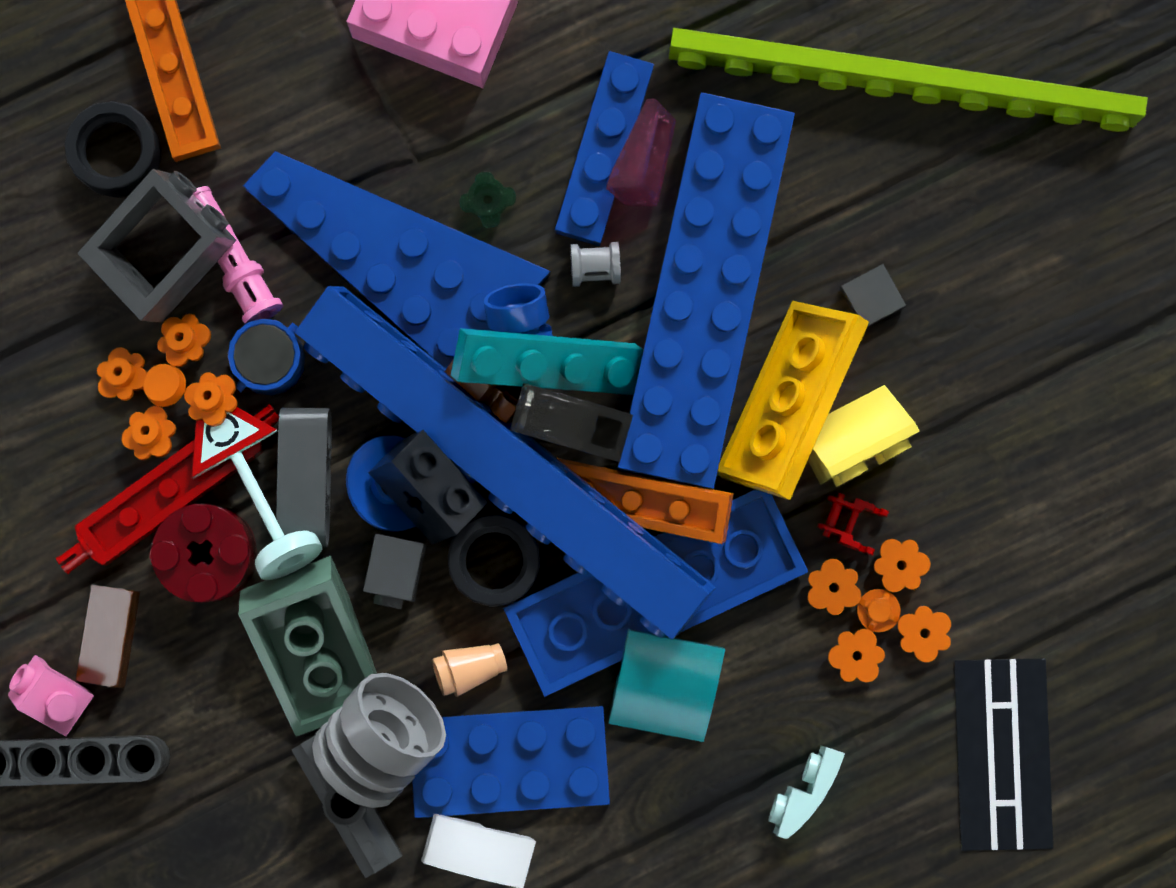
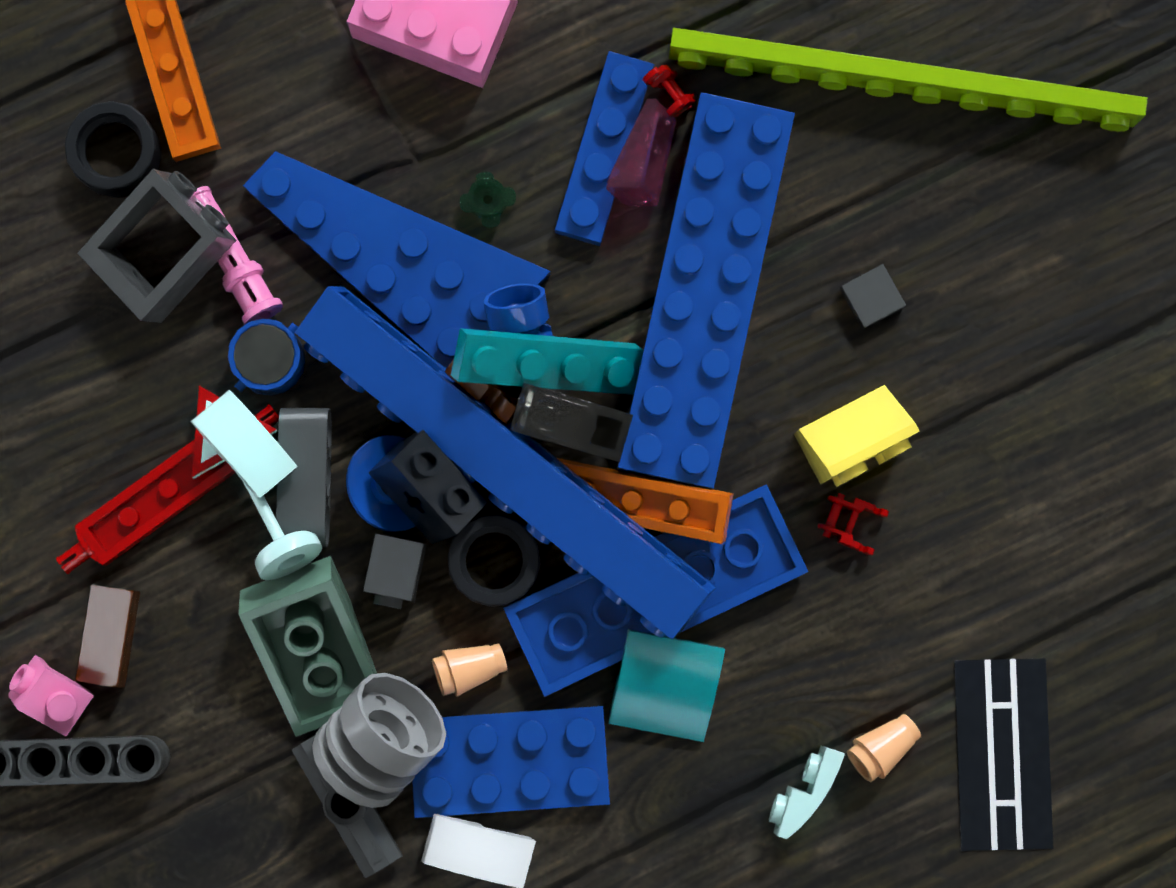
(165, 386): orange plant -> none
(176, 555): dark red brick -> none
(244, 444): none -> light aqua slope
(595, 264): light grey bush -> none
(664, 77): none -> red piece
(791, 398): yellow tile -> none
(879, 610): orange plant -> none
(883, 747): none -> light nougat cone

